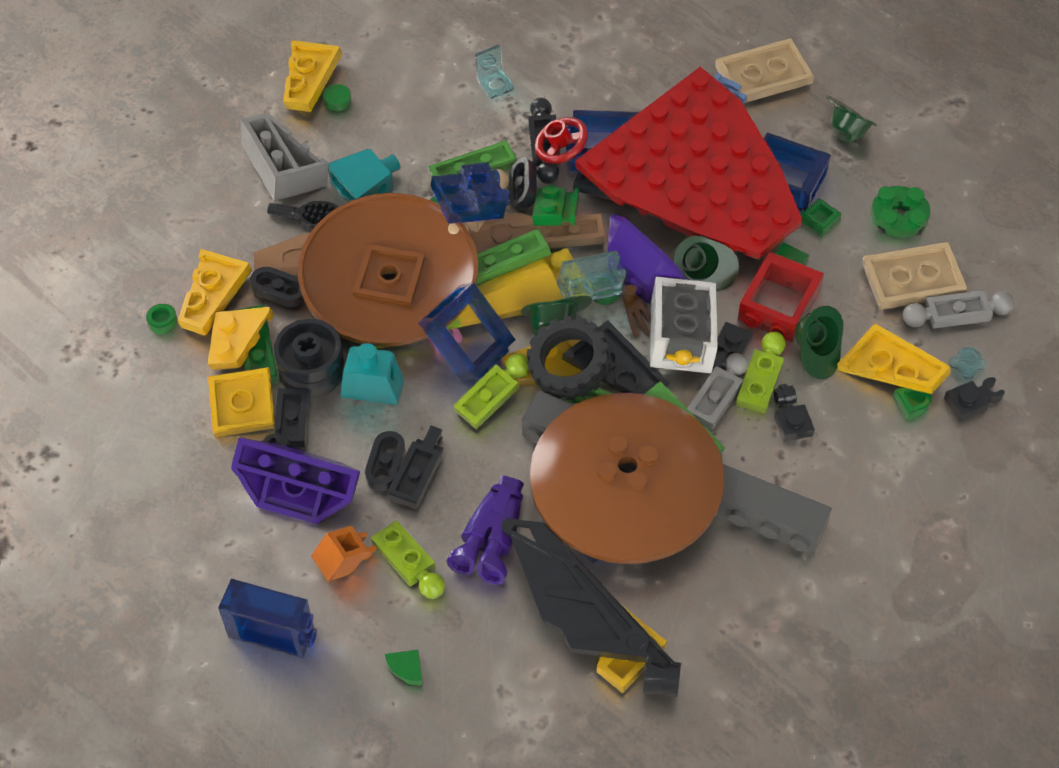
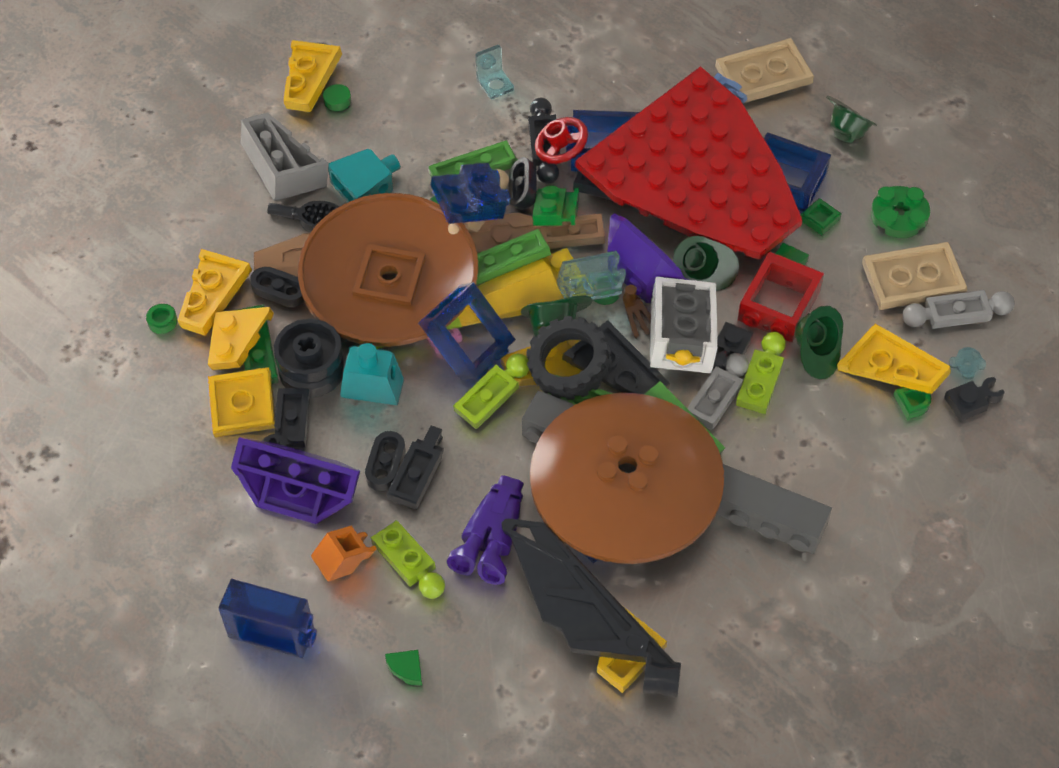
(792, 421): black plate -> none

